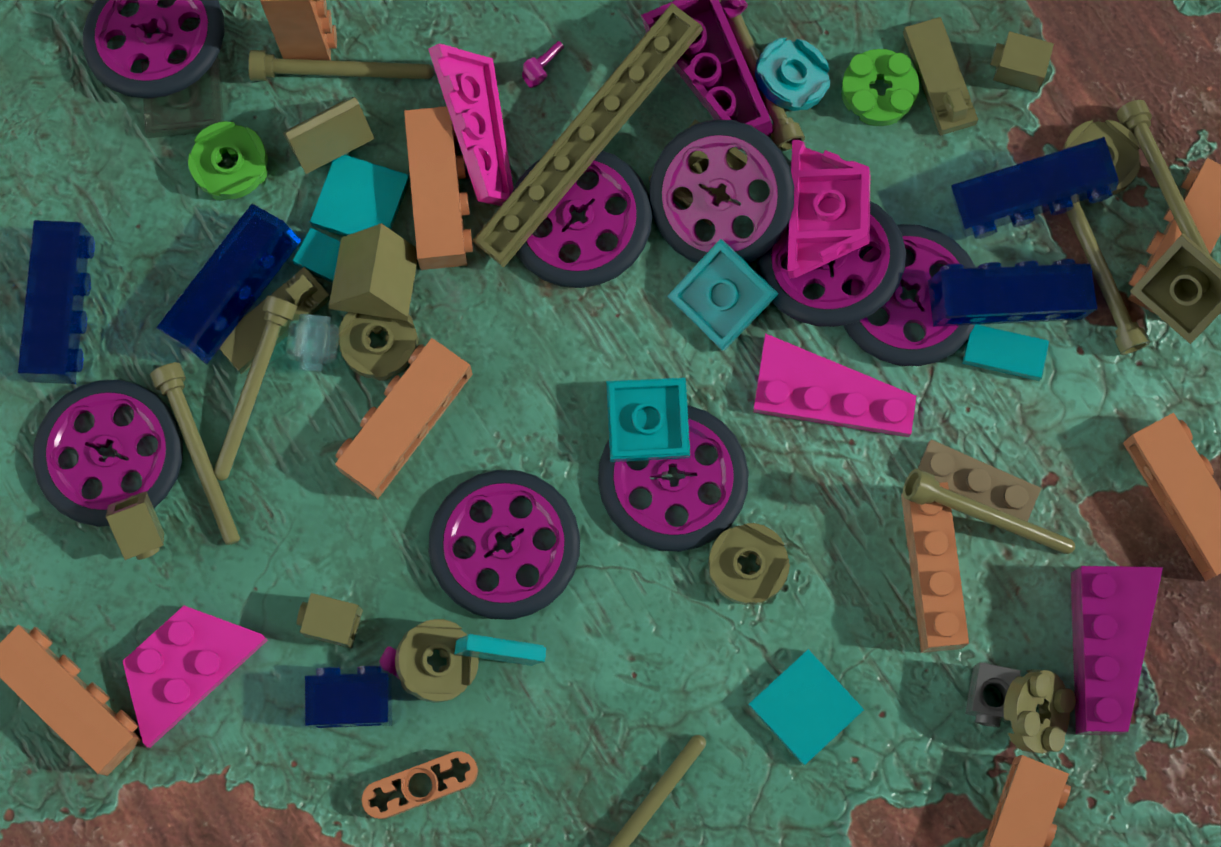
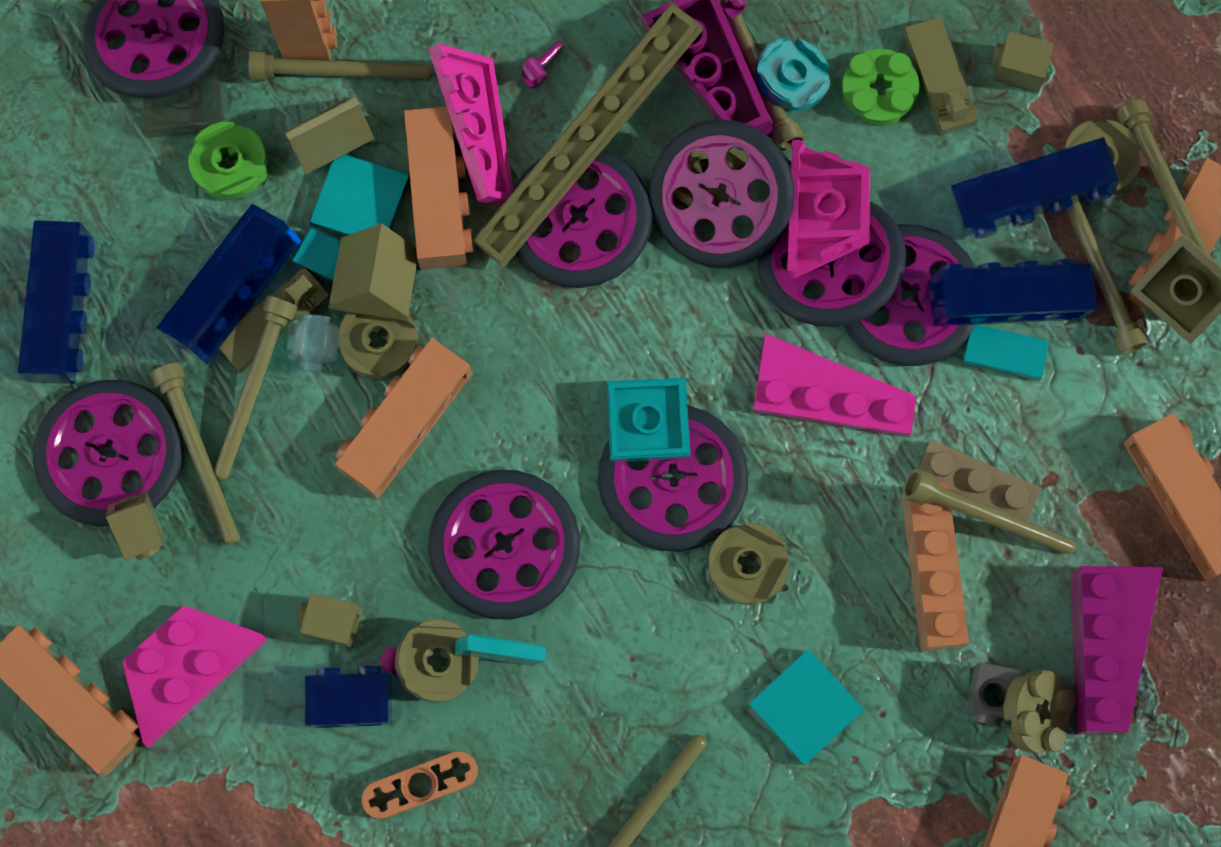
(722, 294): teal tile -> none

